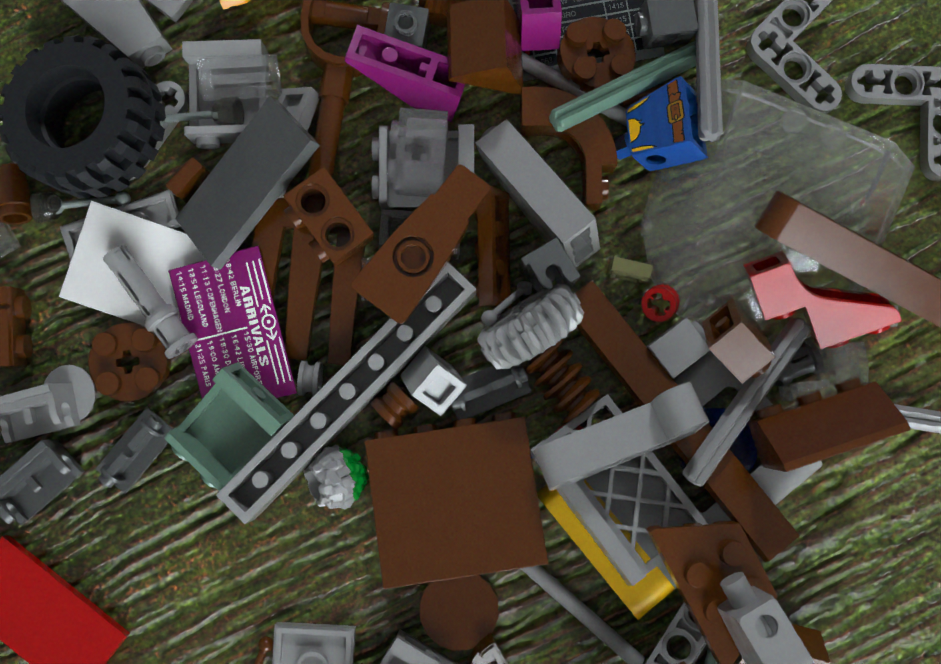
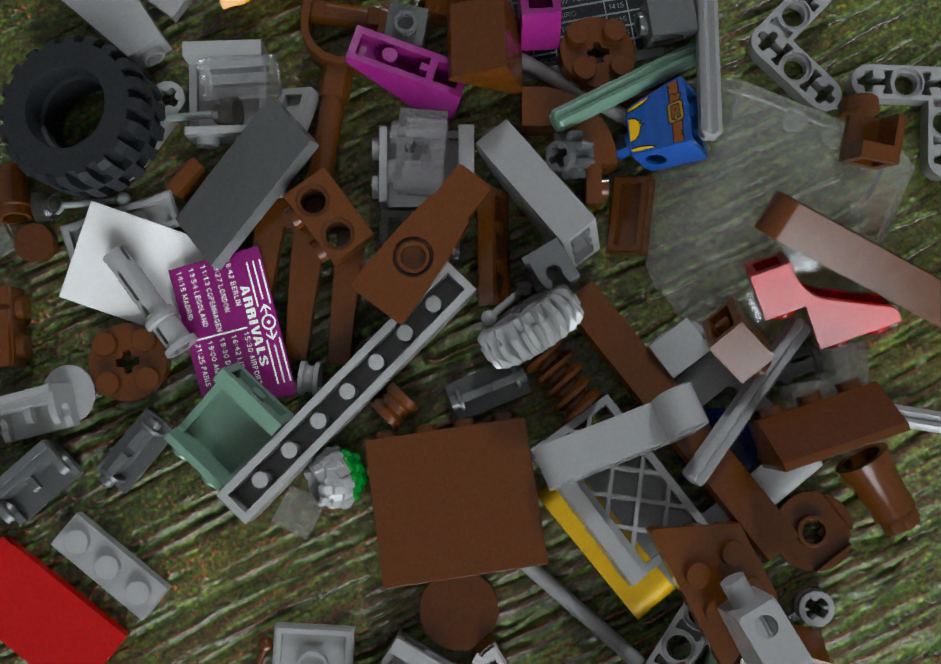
(36, 243): none -> reddish brown tile
(111, 565): none -> light grey plate
(298, 512): none -> clear tile
(432, 381): light grey brick -> none
(570, 154): none -> dark grey gear
(629, 270): olive tile -> none
(630, 215): none -> reddish brown tile
(652, 311): red bush -> none
(812, 619): none -> light grey bush
(834, 530): none -> reddish brown plate
(859, 103): none -> reddish brown tile
(872, 140): none -> reddish brown panel
(880, 488): none -> reddish brown plant

